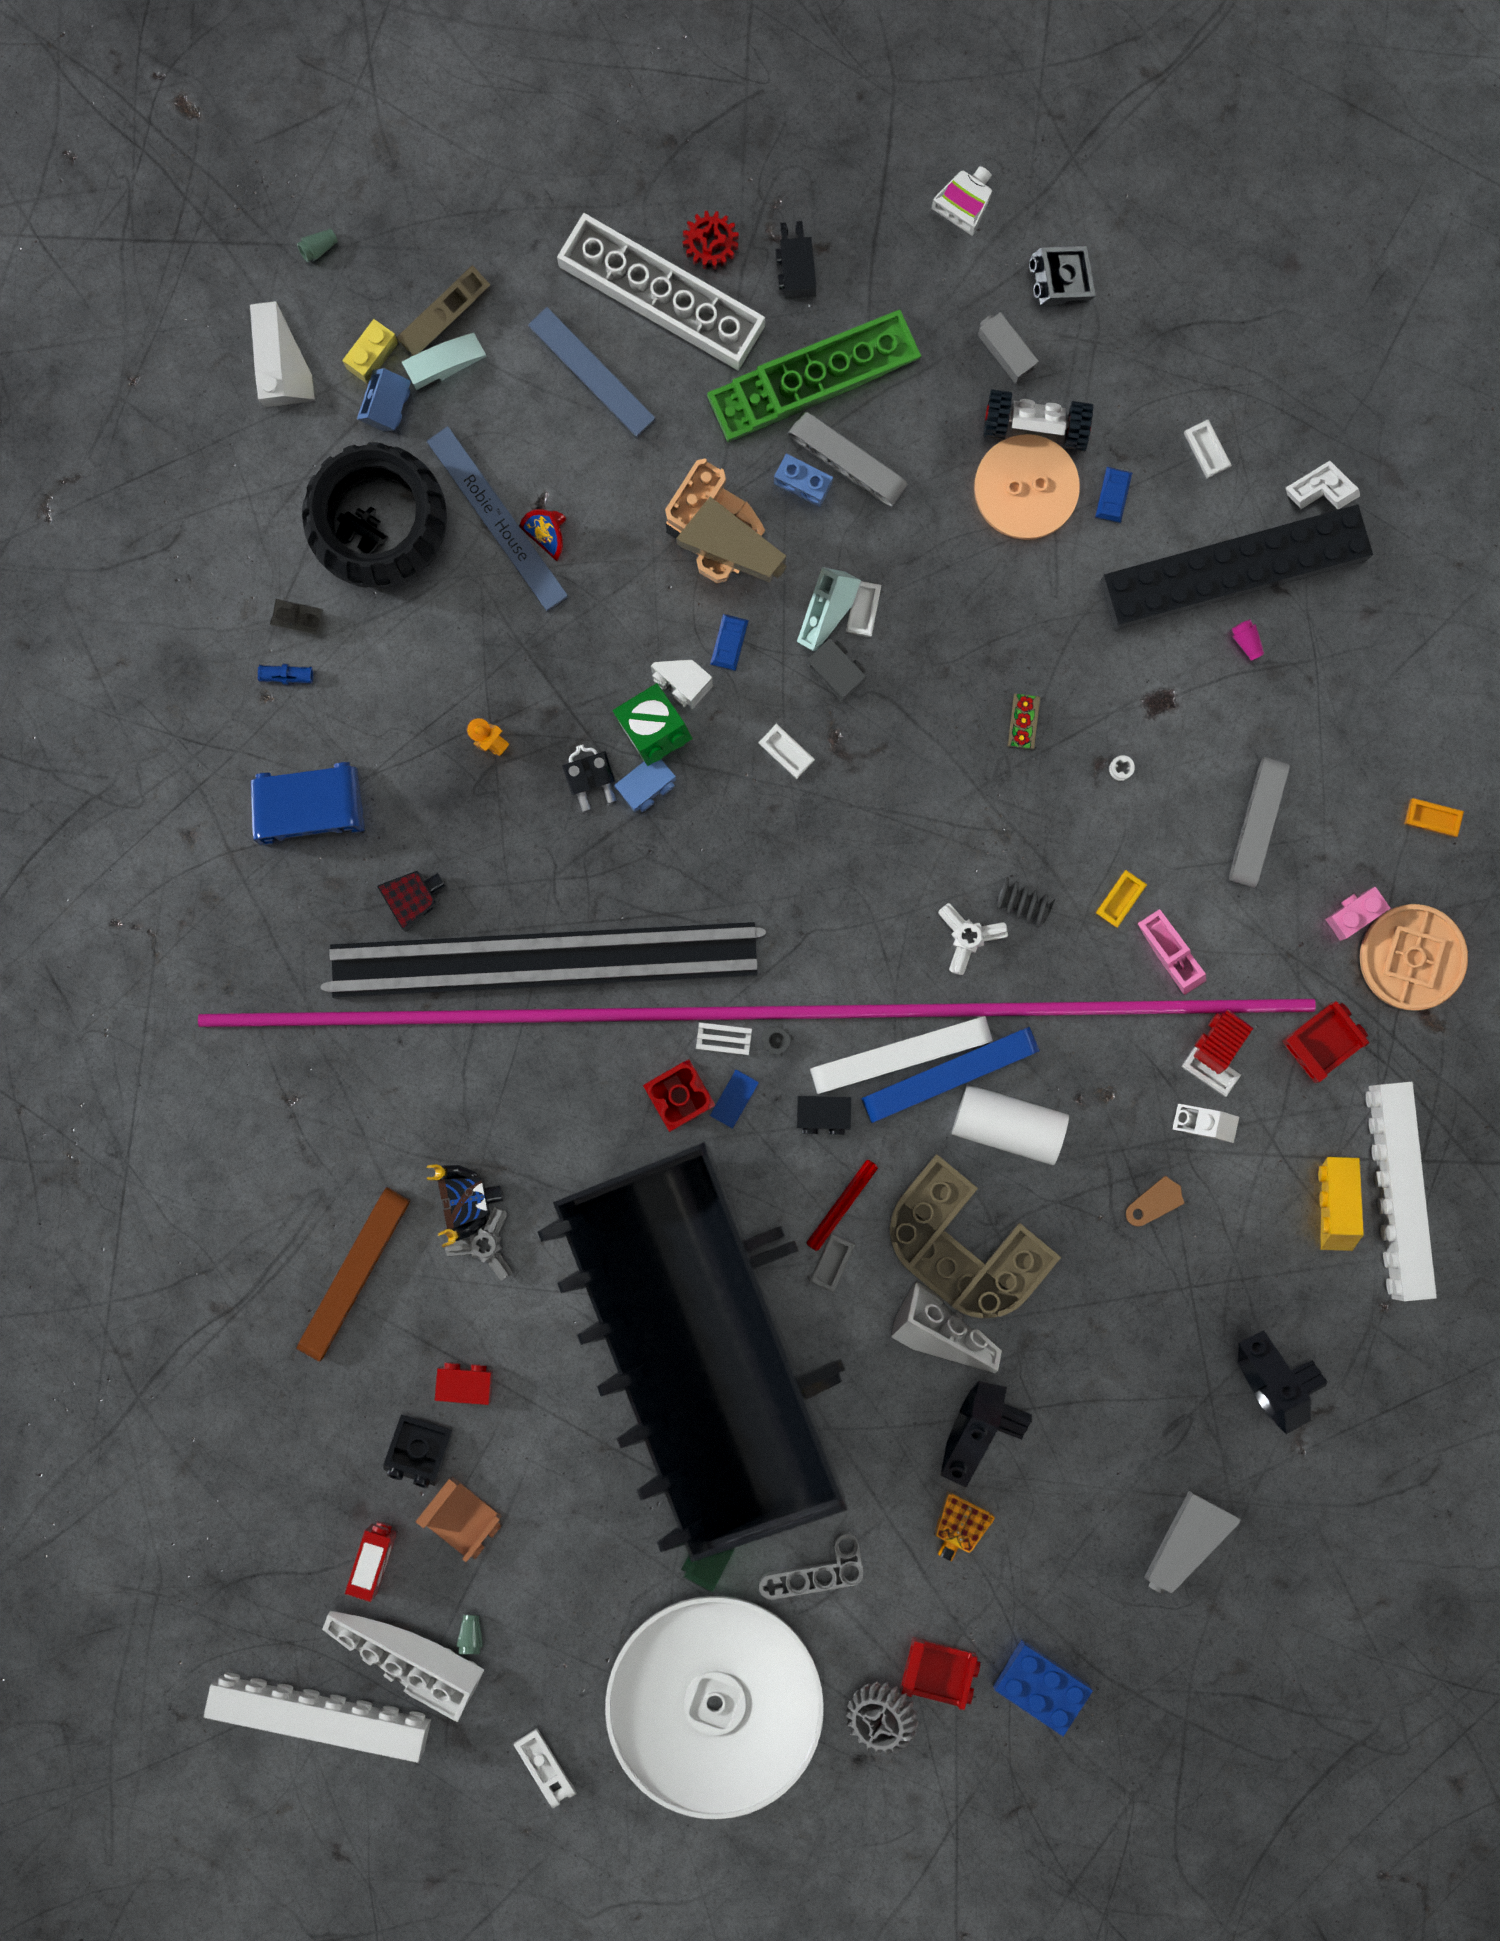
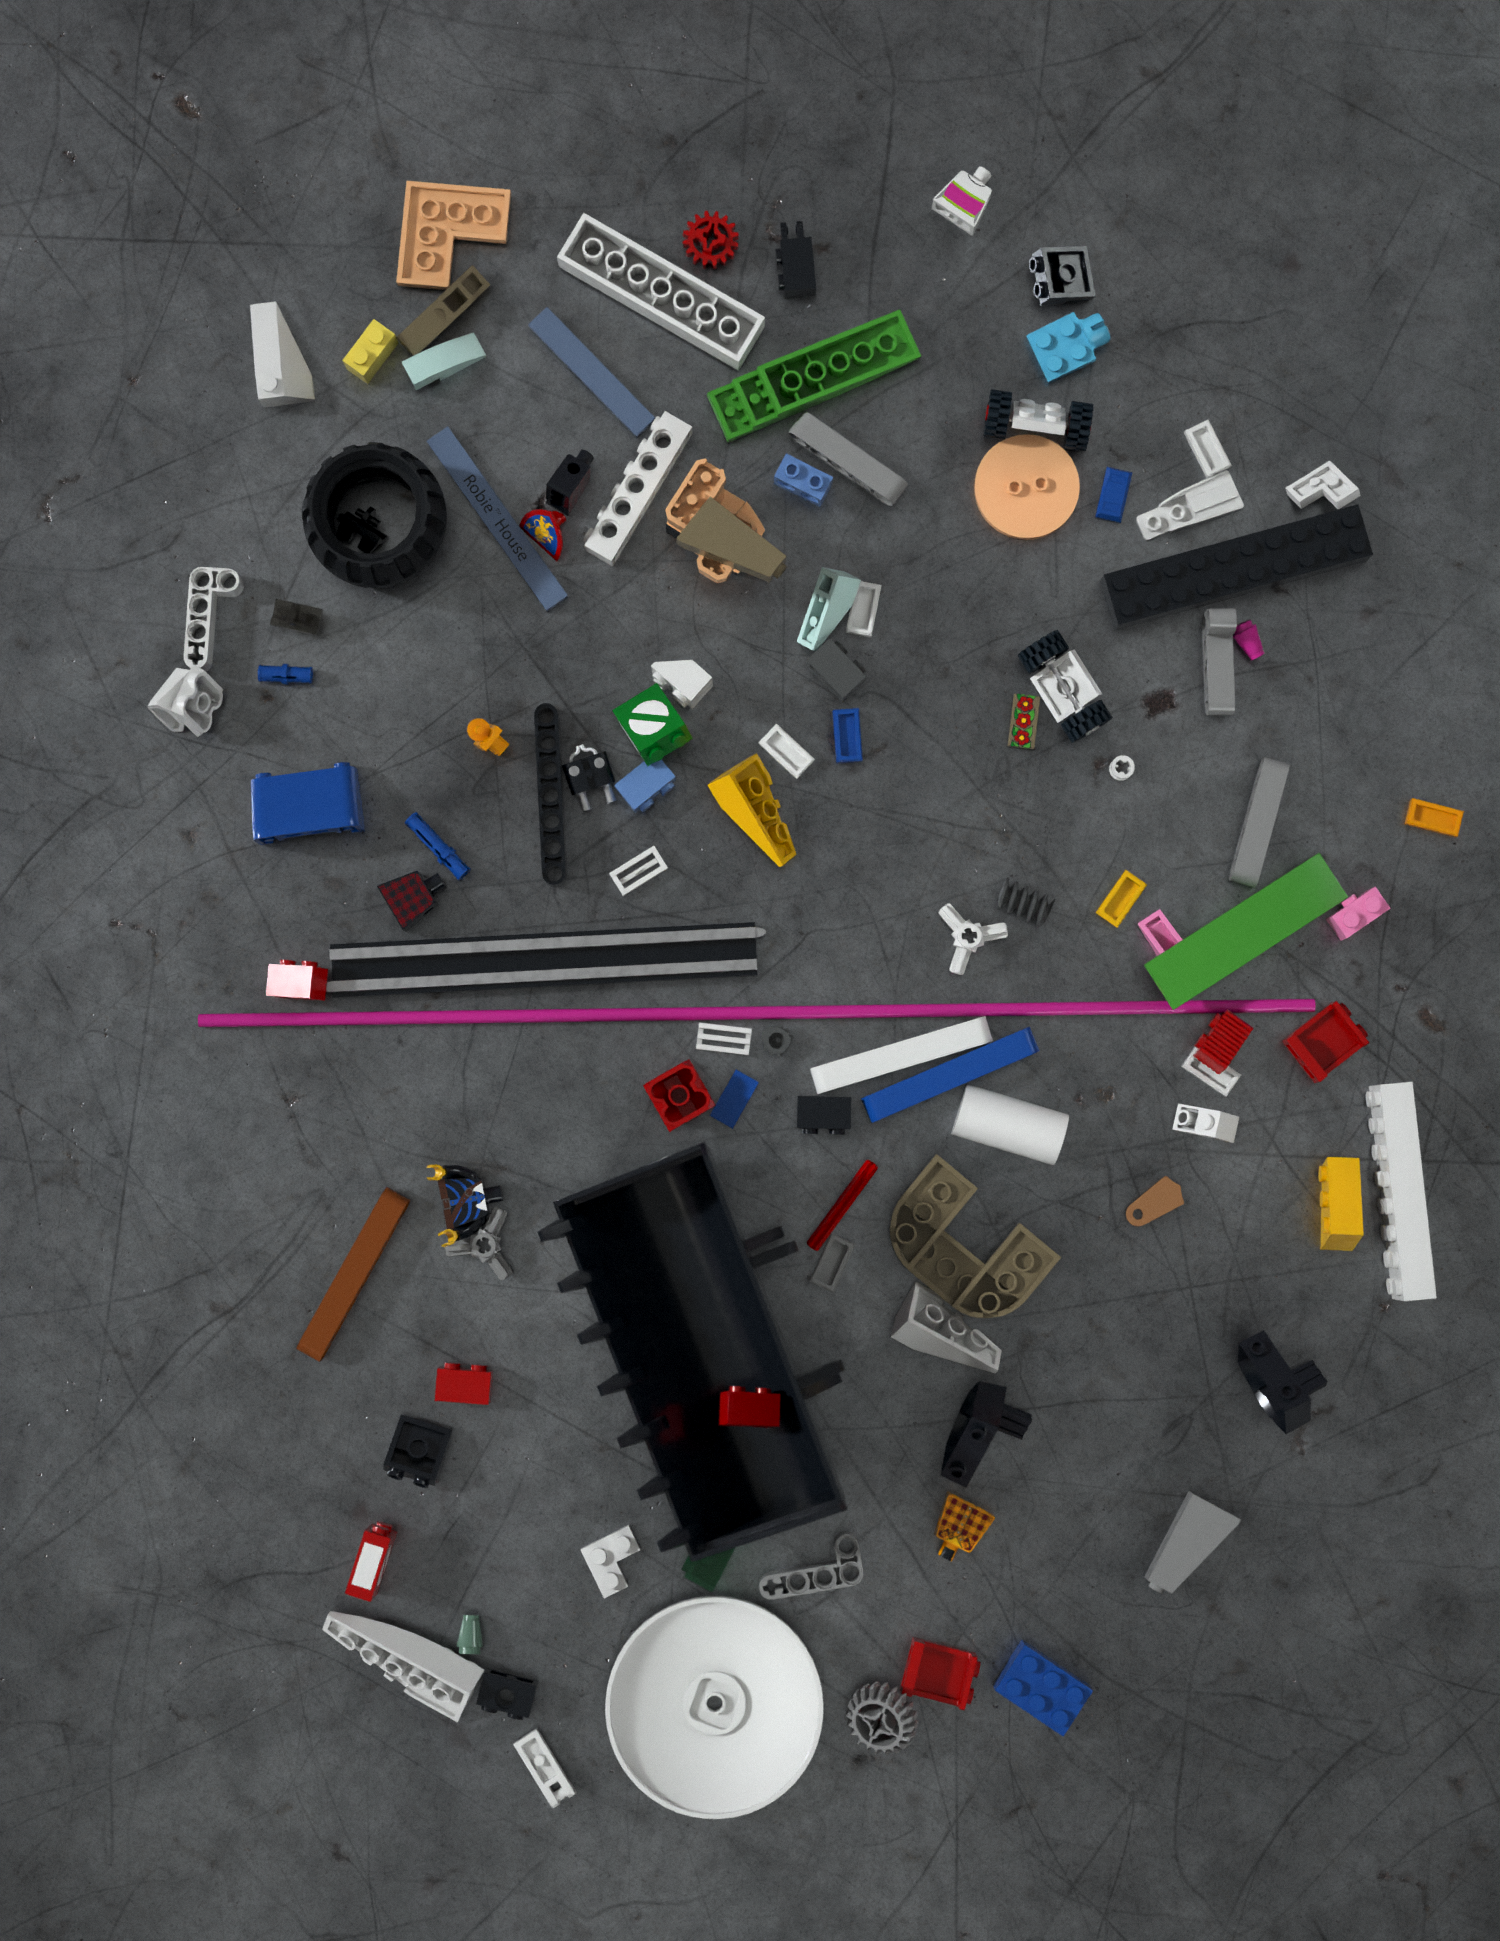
(187, 700): none -> white piece
(207, 618): none -> white beam
(297, 981): none -> brick
(316, 245): sand green cone -> none
(317, 1717): white brick -> none
(384, 400): medium blue brick -> none
(439, 215): none -> light nougat plate
(445, 854): none -> blue pin
(460, 1518): nougat panel -> none
(521, 1687): none -> black brick
(544, 783): none -> black beam
(569, 482): none -> black torso
(603, 1559): none -> white plate
(619, 883): none -> white tile
(663, 427): none -> white brick
(729, 642): blue tile -> none
(748, 800): none -> yellow wedge
(749, 1409): none -> red brick
(847, 735): none -> blue tile
(1007, 347): light grey brick -> none
(1065, 686): none -> plate
(1068, 344): none -> medium azure plate
(1192, 506): none -> white piece
(1218, 660): none -> light grey beam
(1245, 931): none -> bright green slope
(1413, 957): light nougat plate -> none

